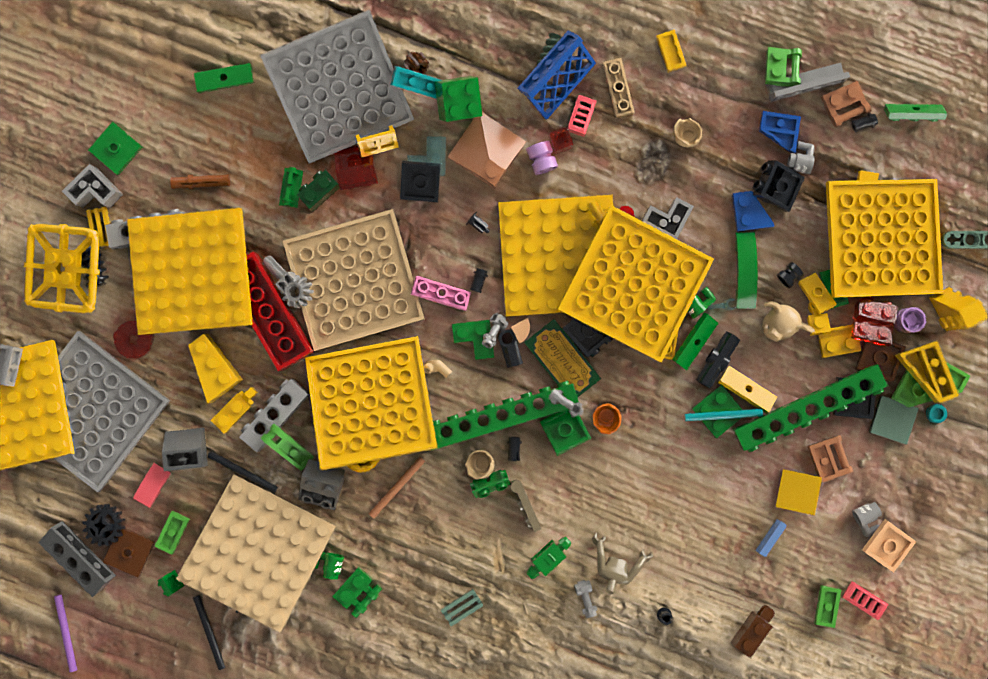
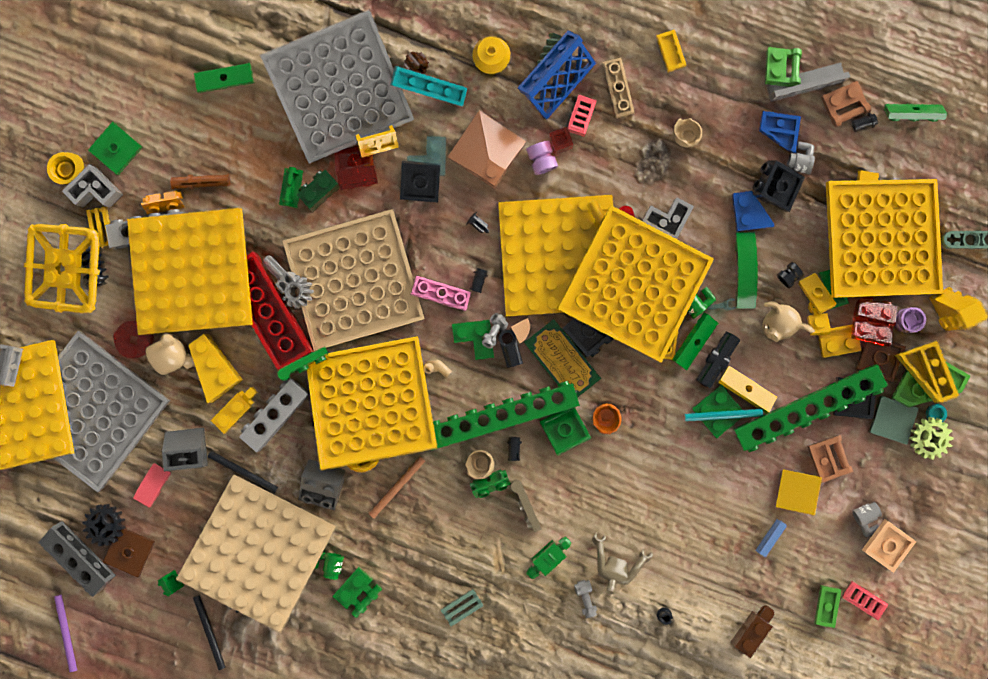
(64, 167): none -> yellow piece
(155, 204): none -> light orange hinge
(168, 355): none -> tan piece
(172, 532): bright green plate -> none
(287, 447): bright green plate -> none
(302, 364): none -> green plate
(458, 98): green brick -> none
(491, 55): none -> yellow cone
(575, 408): light grey bar -> none
(938, 442): none -> yellowish green gear

